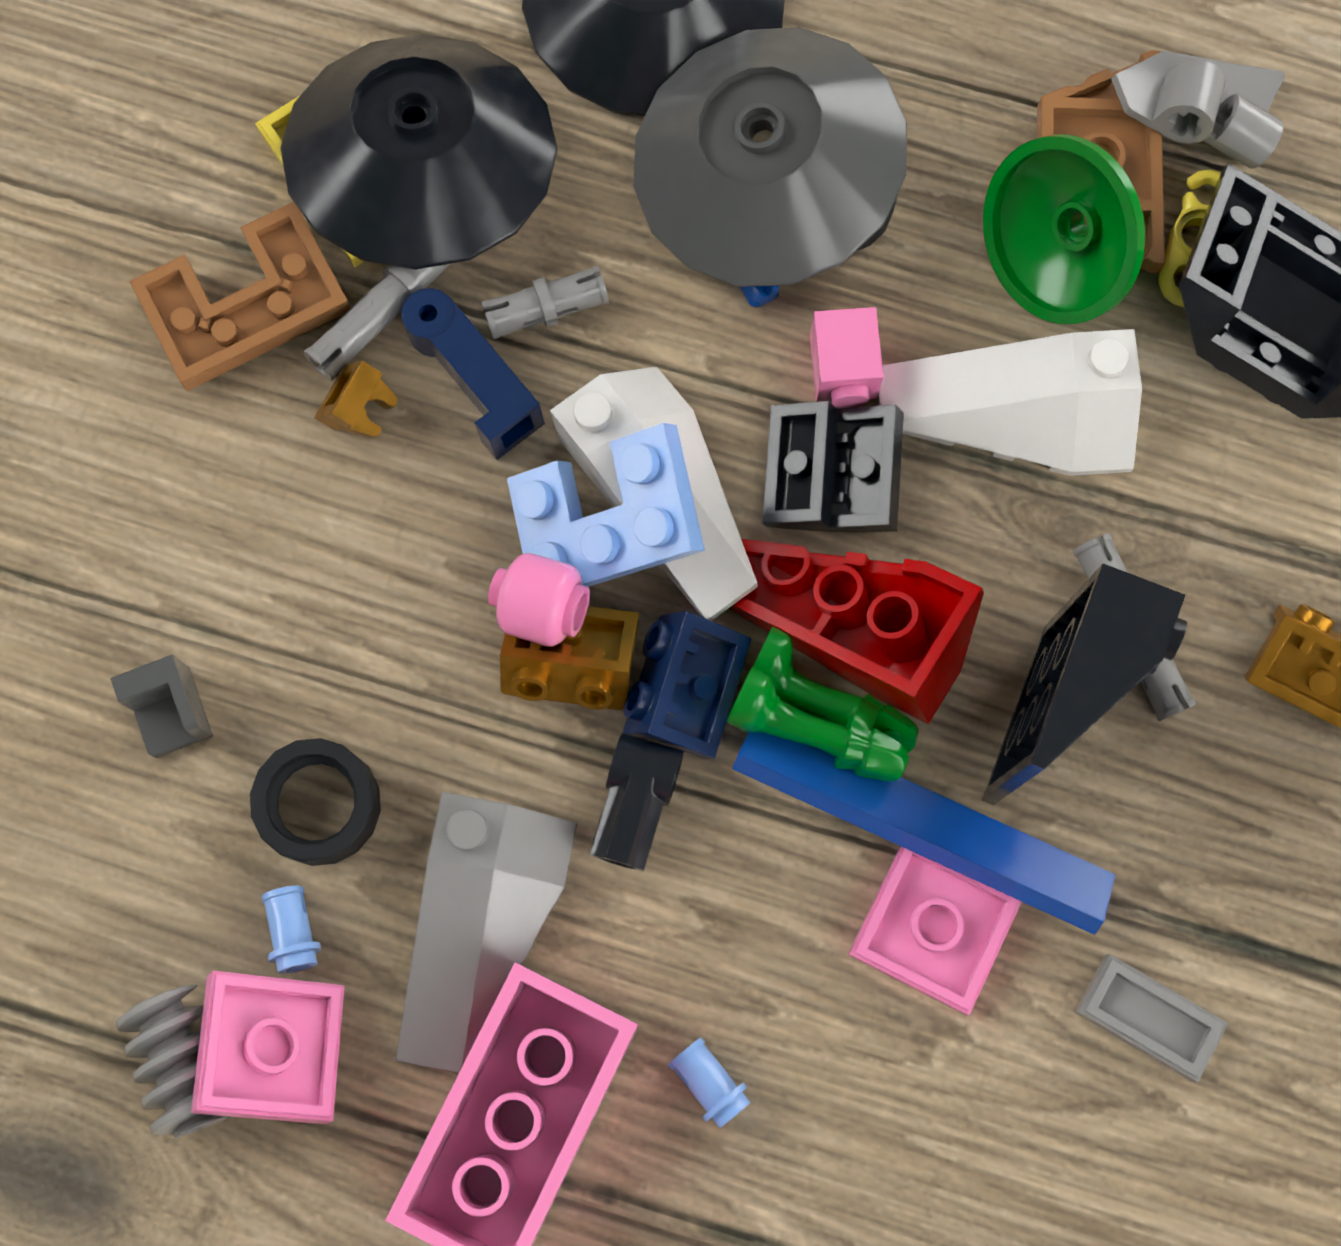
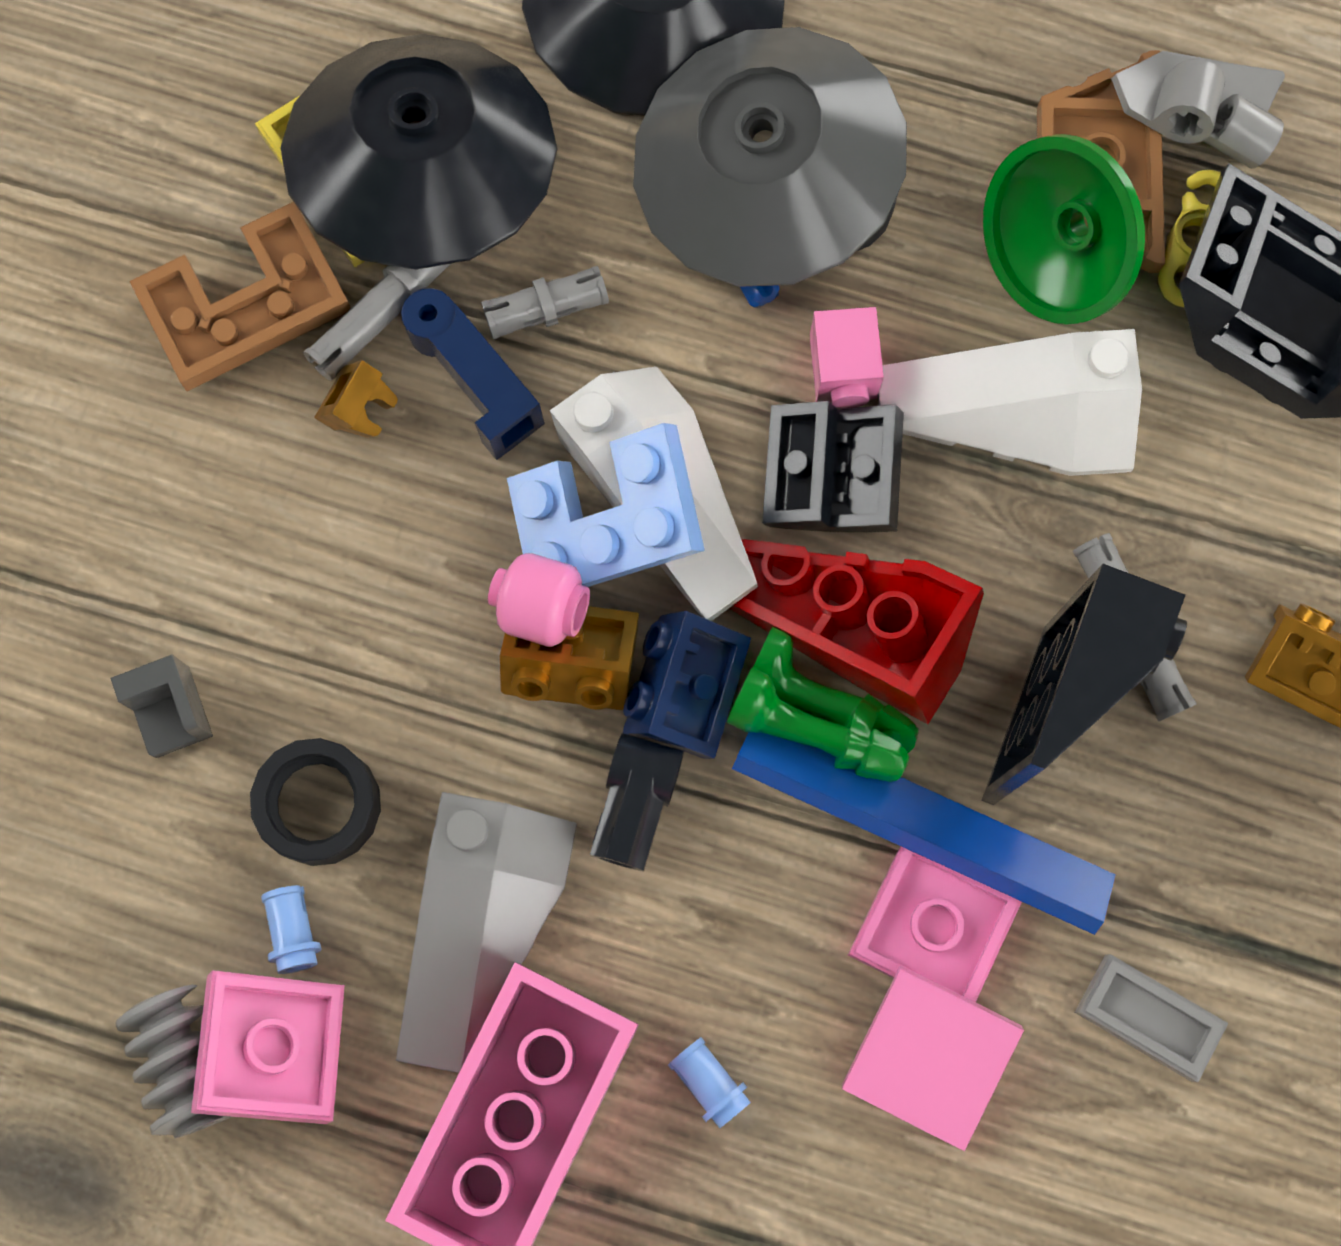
(932, 1057): none -> bright pink tile

